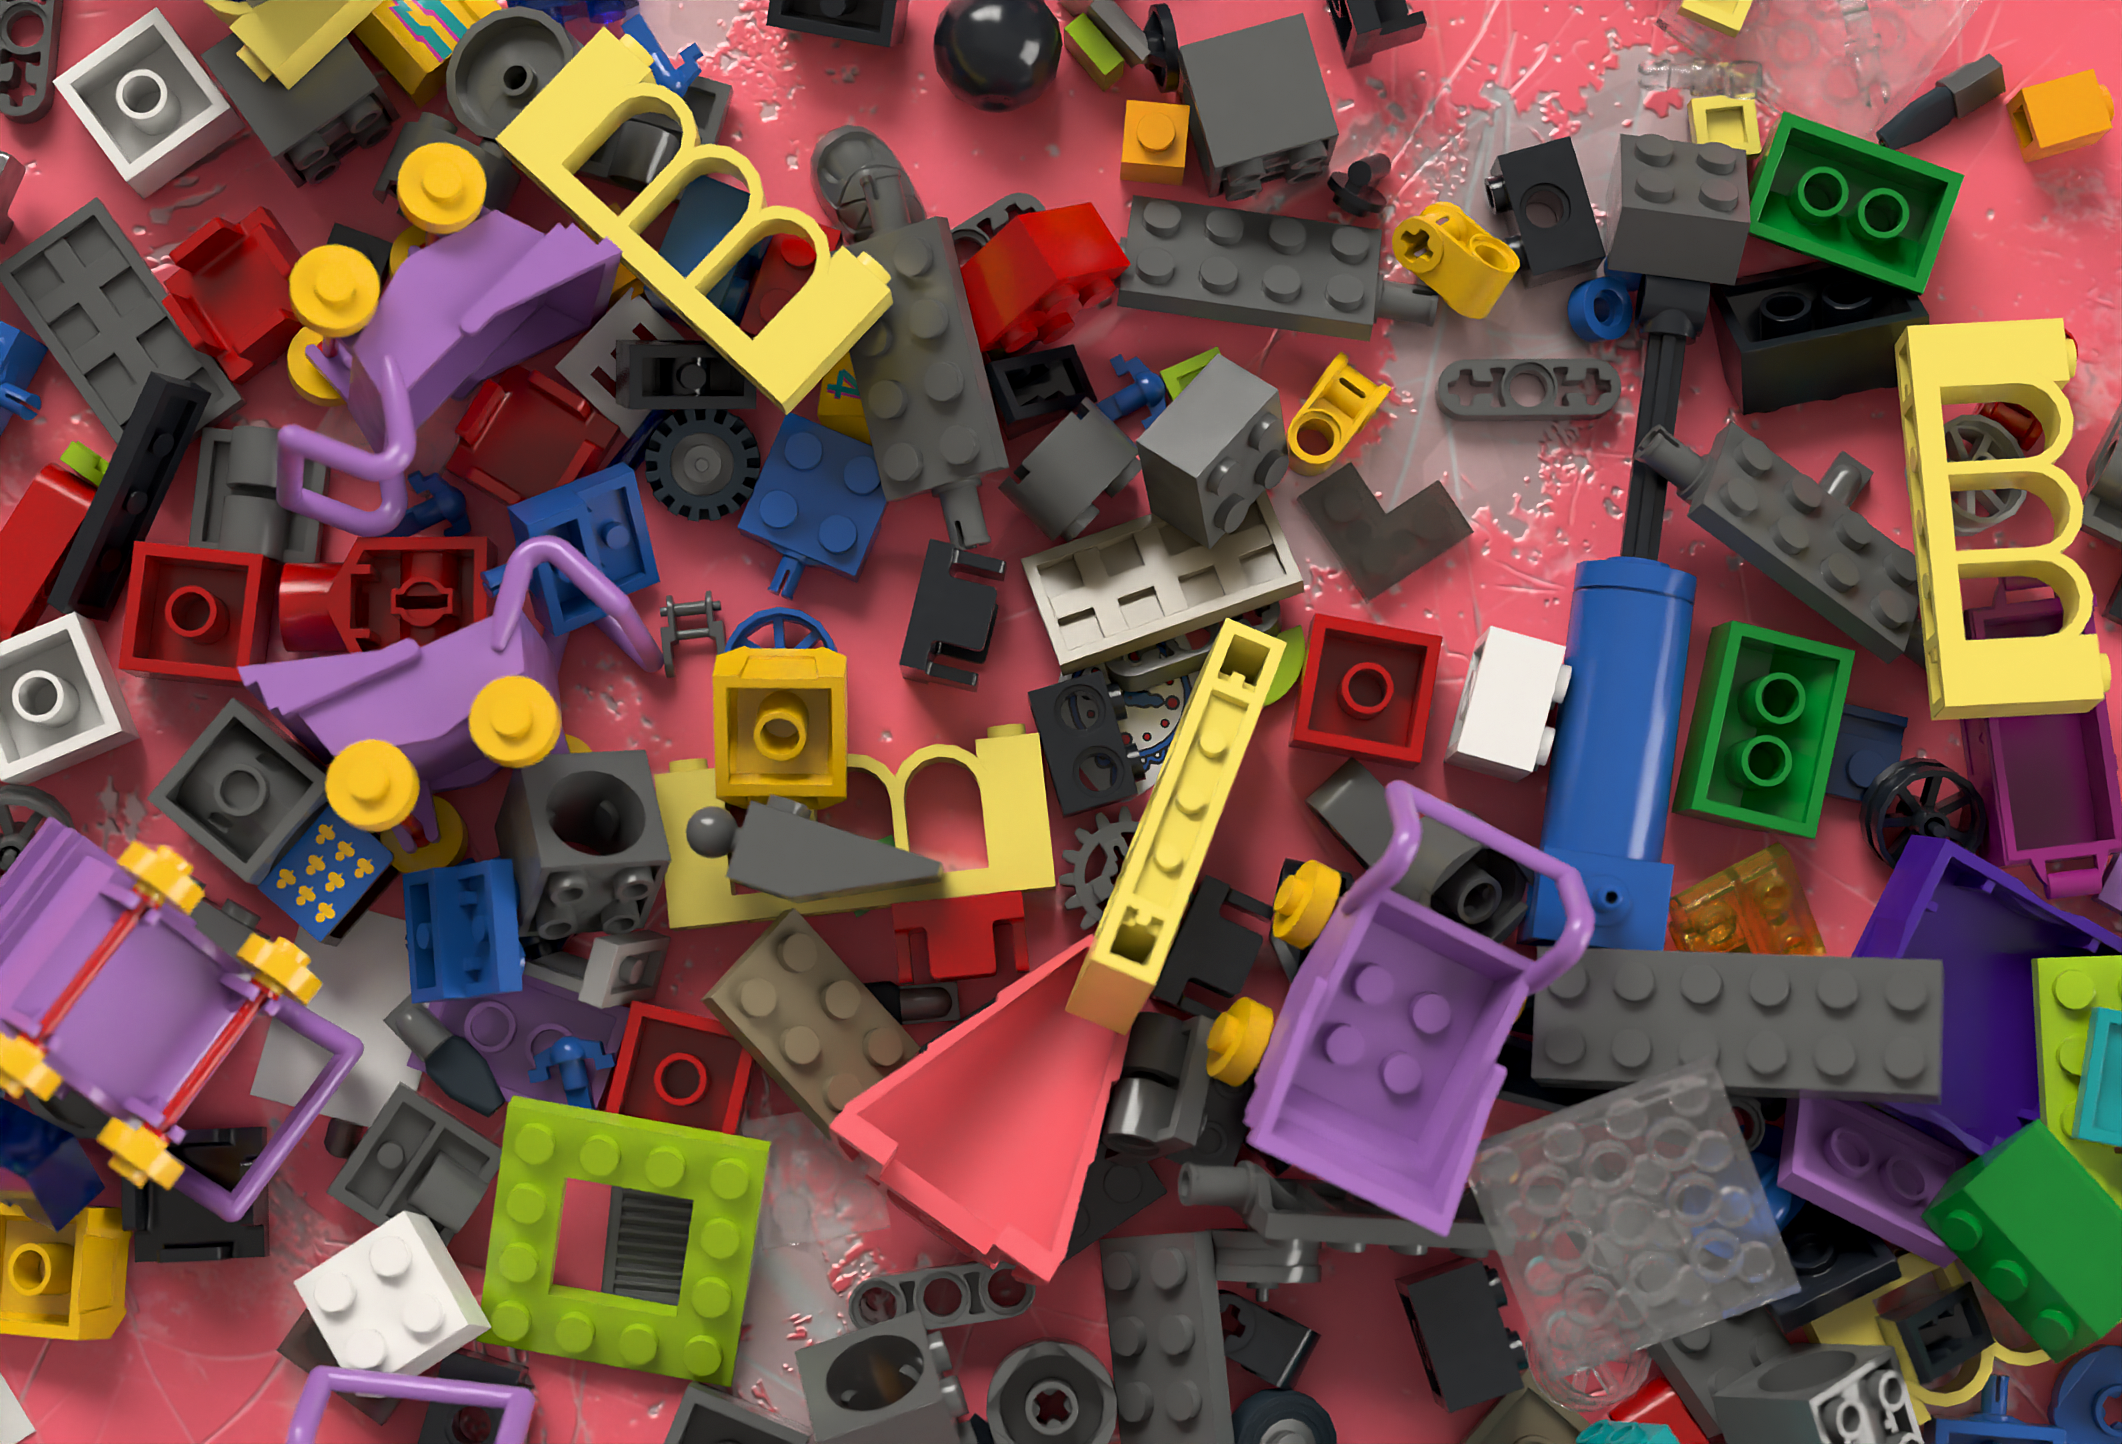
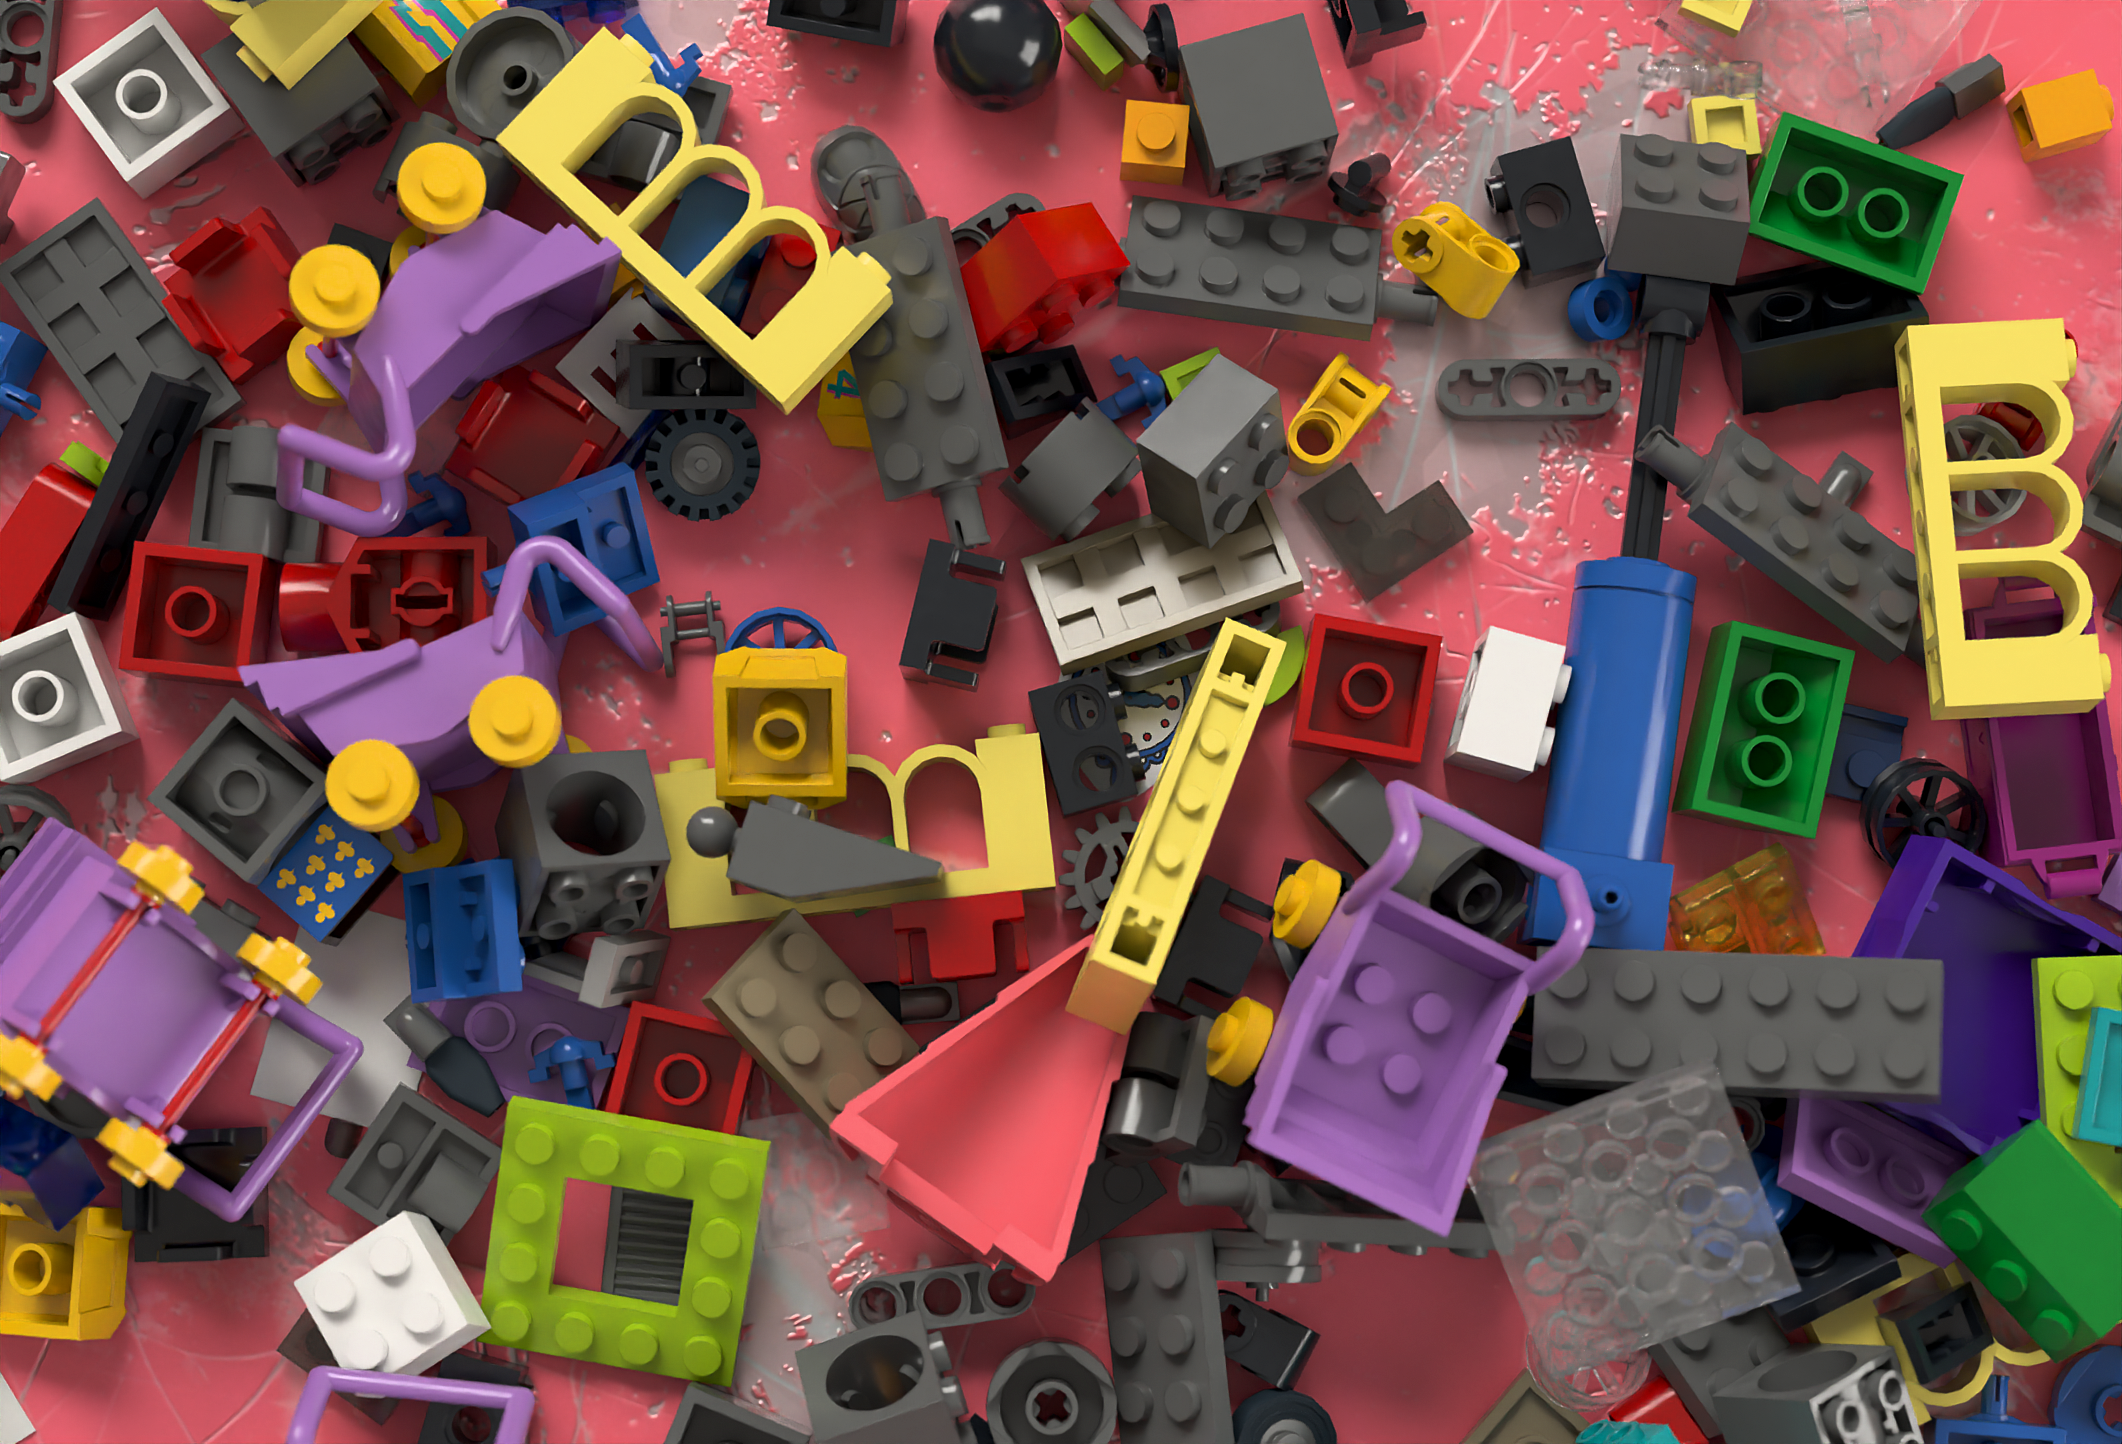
(815, 503): blue plate -> none
(1462, 1333): black brick -> none

